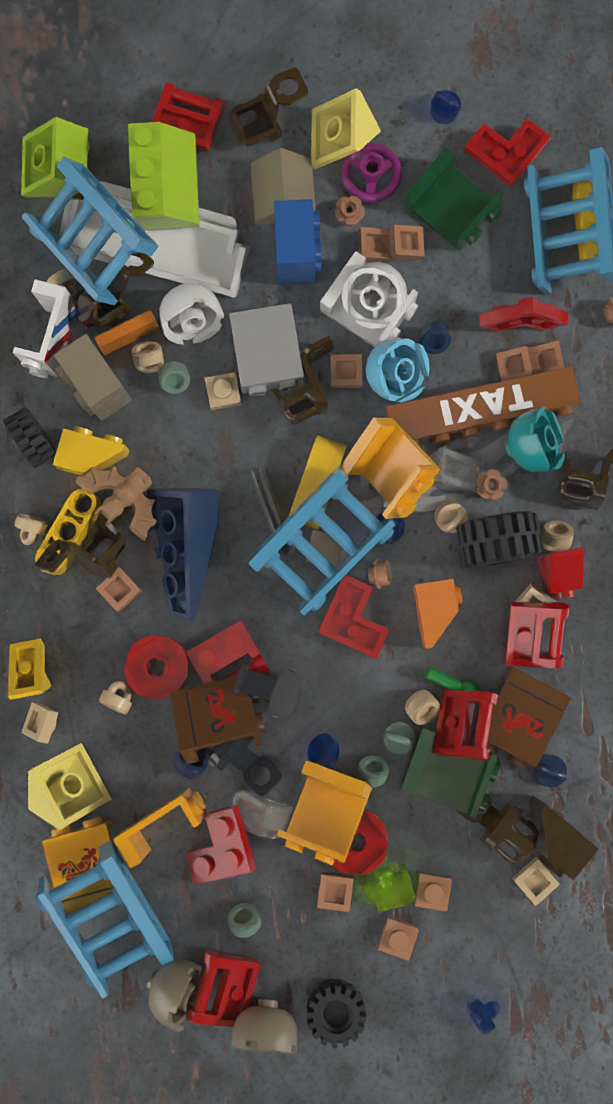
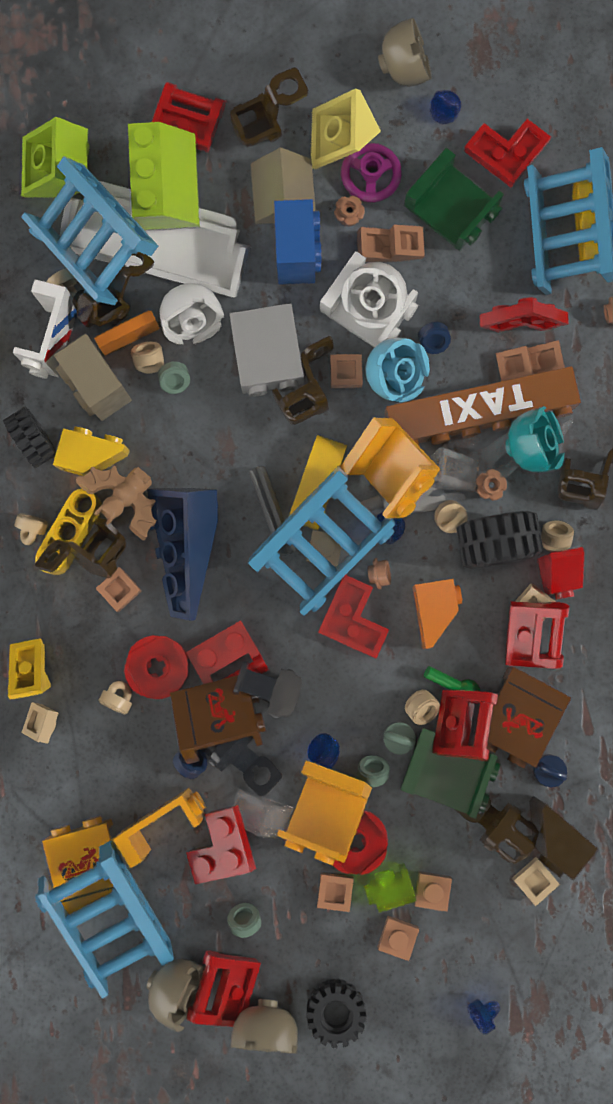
(65, 788): light yellow slope -> none
(223, 391): tan plate -> none
(404, 55): none -> dark tan cylinder

